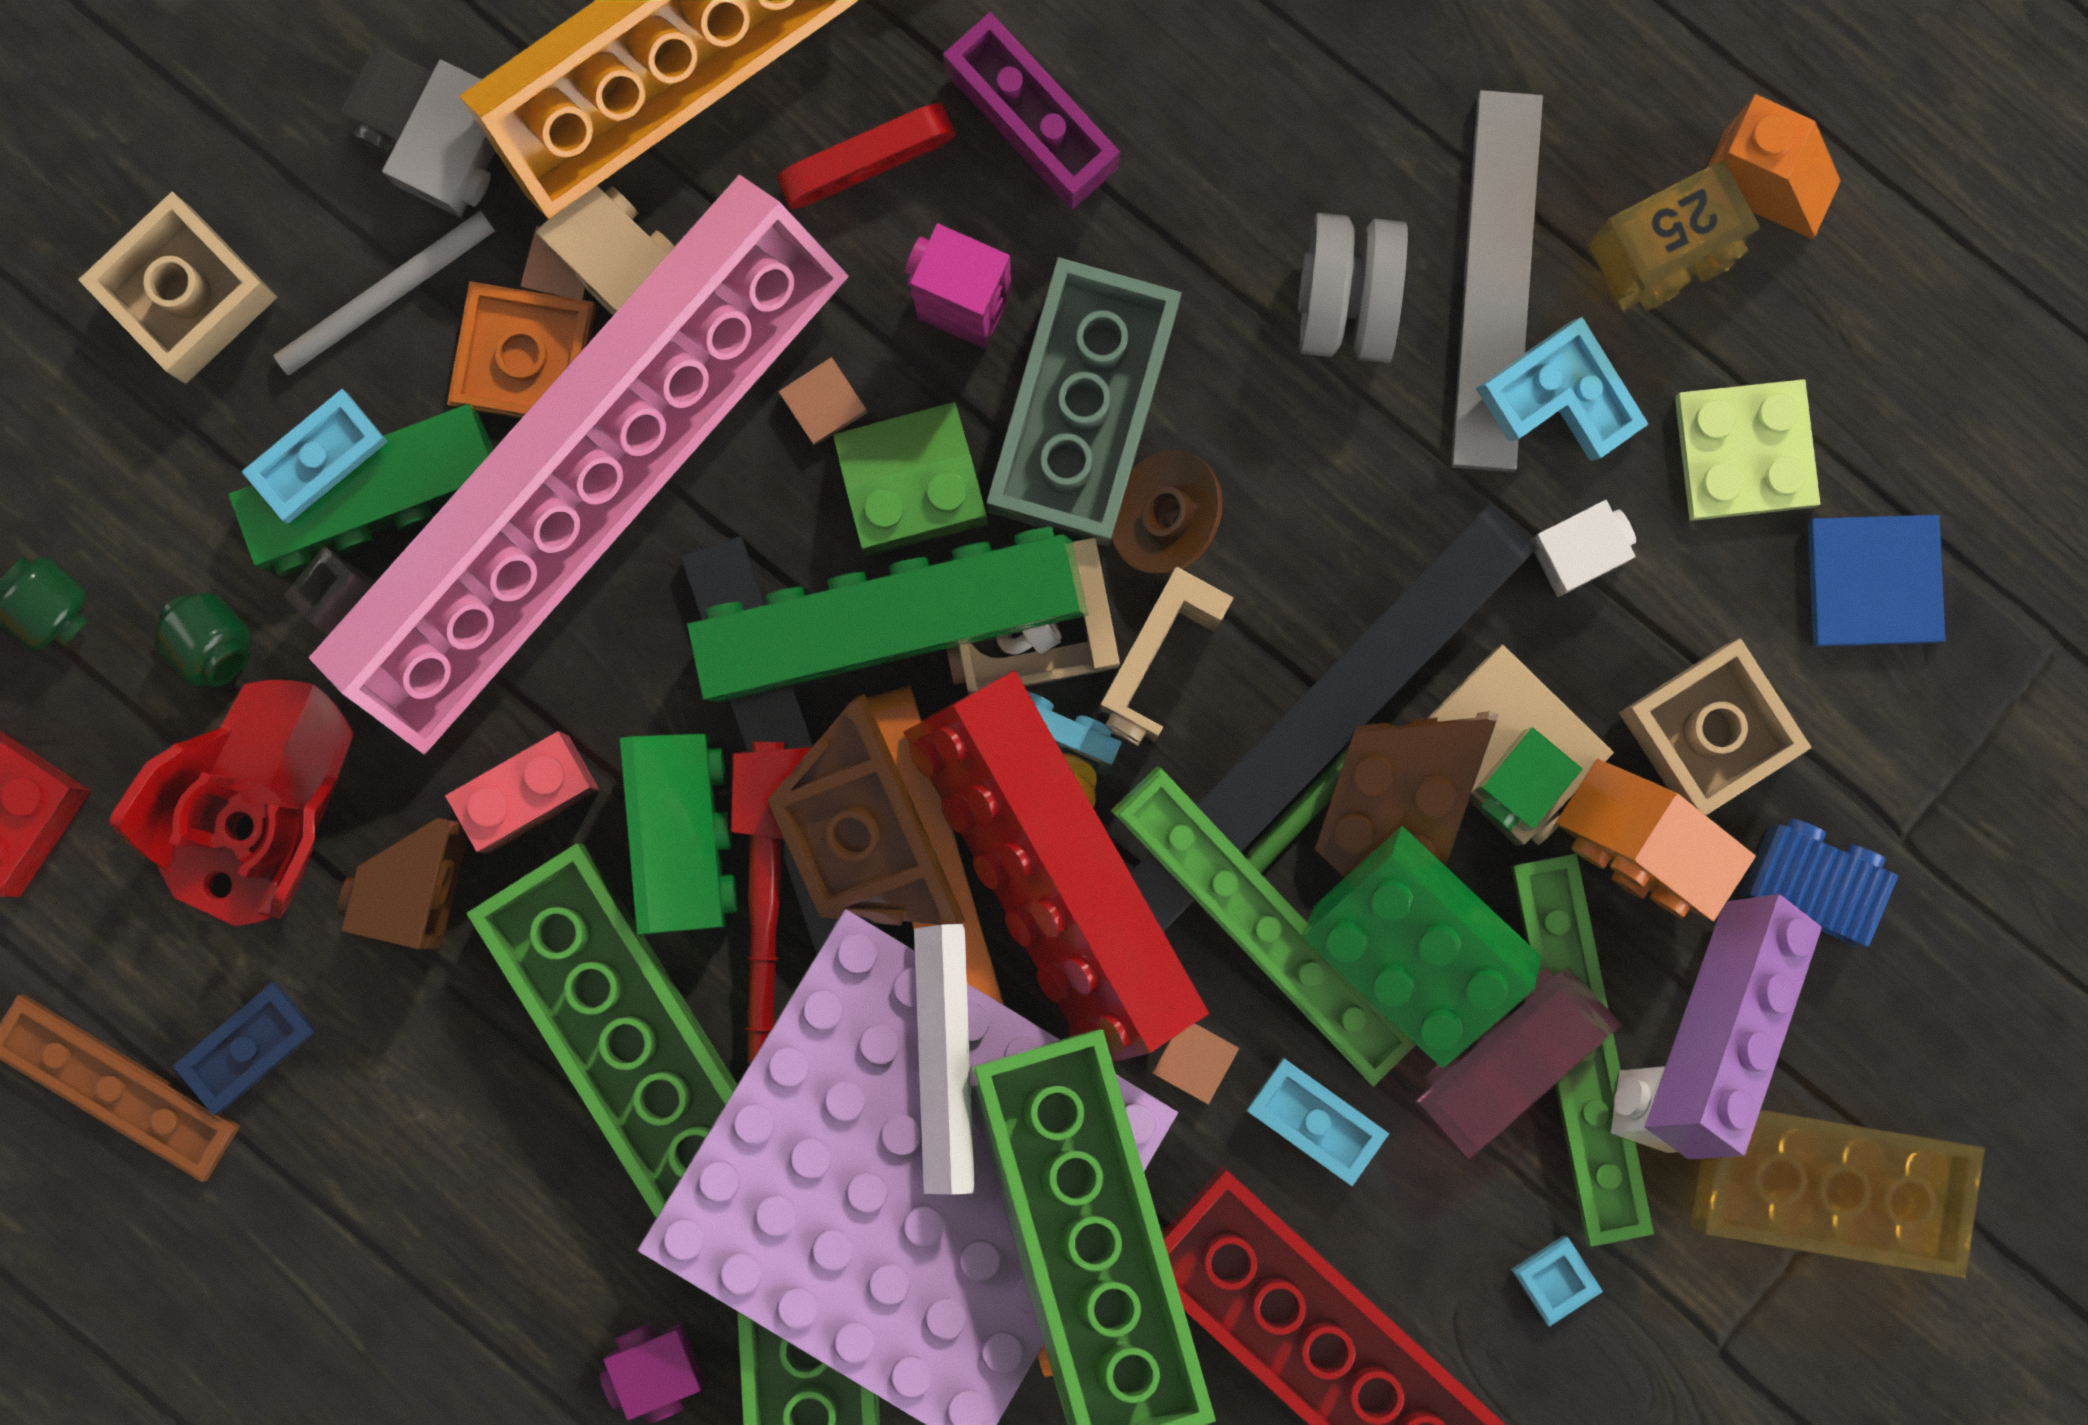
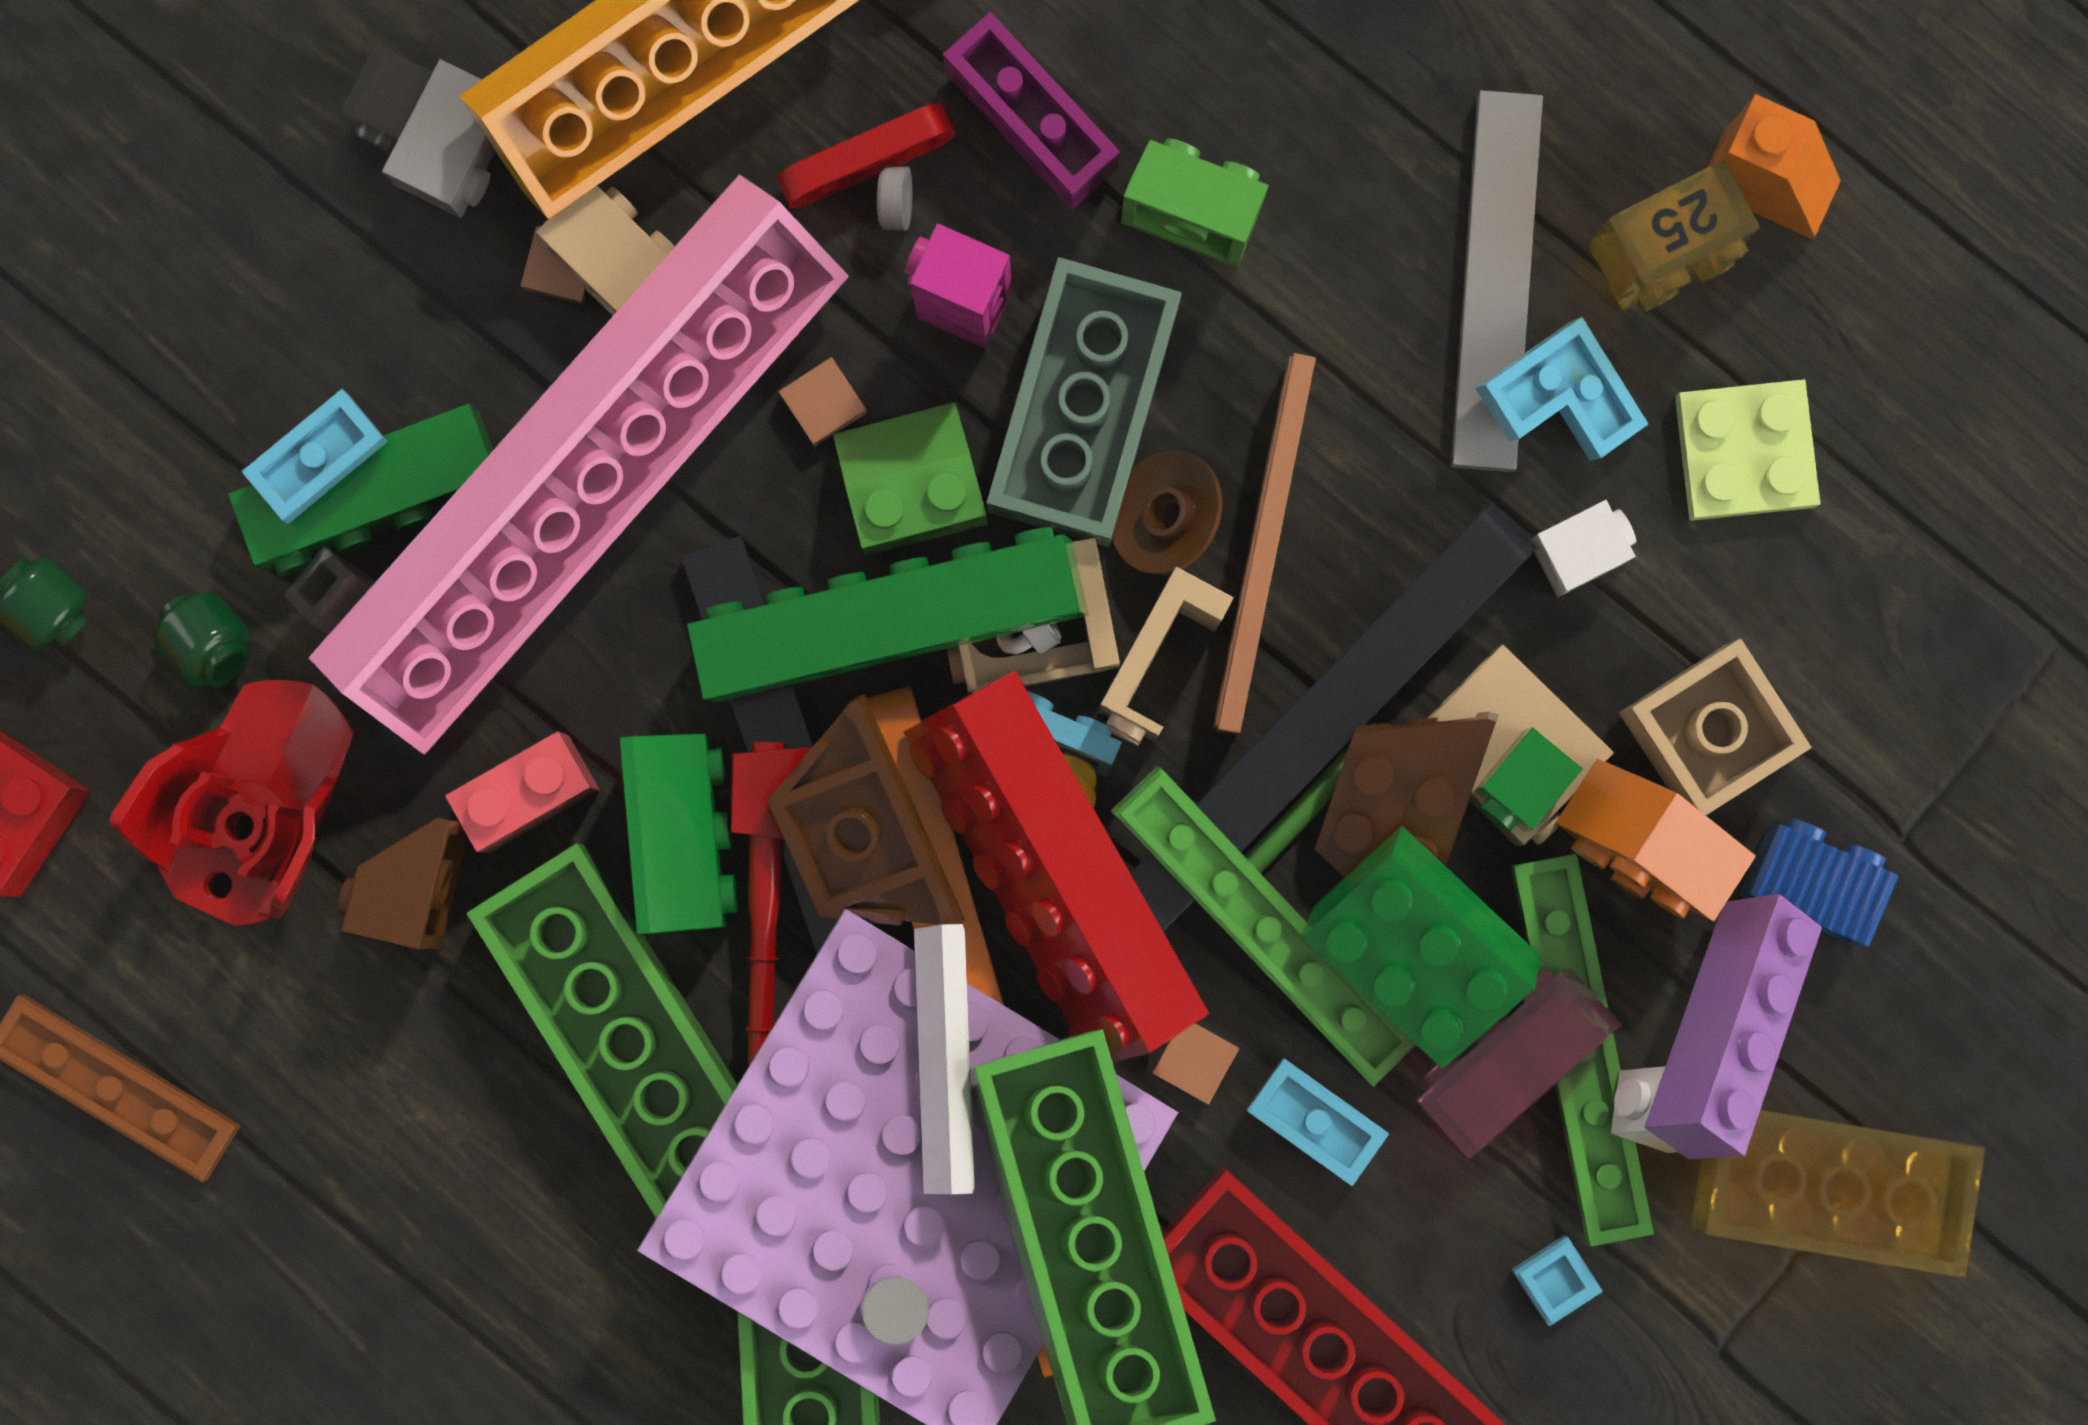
(177, 288): tan brick -> none
(245, 1048): dark blue plate -> none
(384, 293): light grey bar -> none
(515, 347): orange tile -> none
(652, 1372): magenta brick -> none
(894, 198): none -> light grey tile
(894, 1310): none -> light grey tile
(1194, 201): none -> bright green slope
(1263, 545): none -> nougat tile
(1344, 286): light grey wheel -> none
(1876, 580): blue tile -> none

